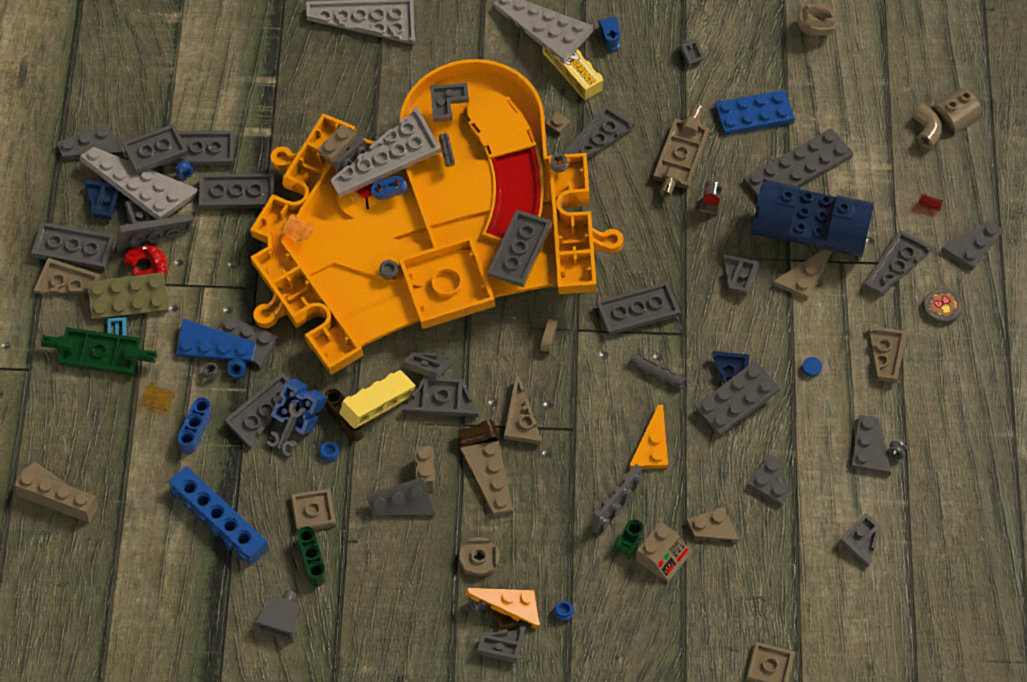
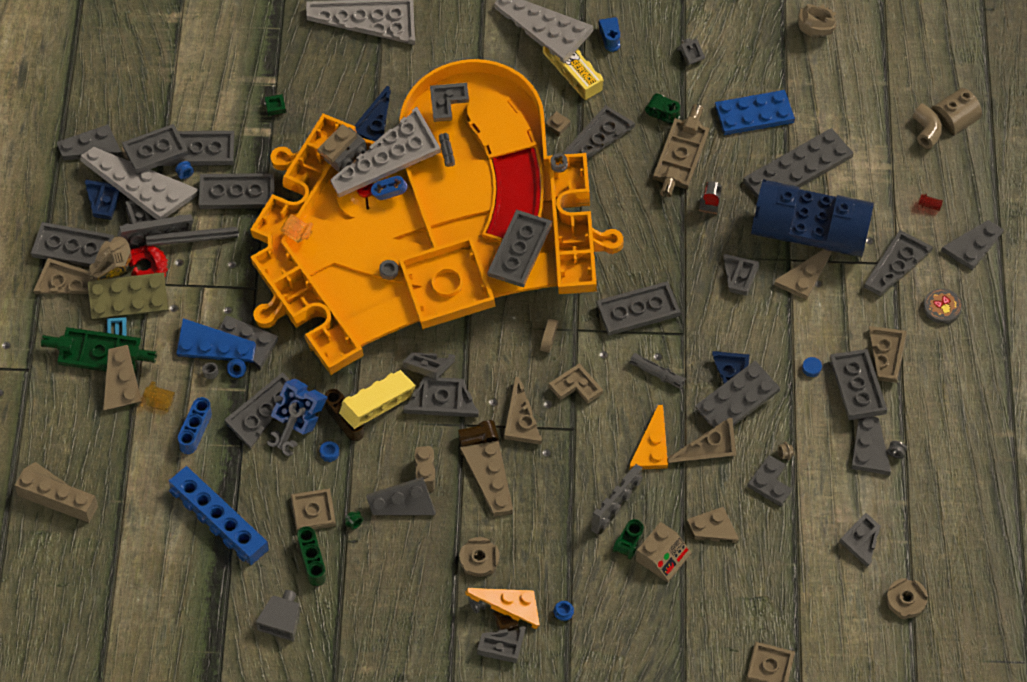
(111, 259): none -> dark tan helmet
(121, 382): none -> dark tan wing
(191, 236): none -> dark grey axle
(275, 105): none -> dark green plate
(353, 520): none -> dark green plate
(373, 122): none -> dark blue wing
(576, 380): none -> dark tan plate
(662, 107): none -> dark green piece
(712, 444): none -> dark tan wing
(785, 451): none -> dark tan plate
(858, 384): none -> dark grey plate
(909, 588): none -> dark tan plate

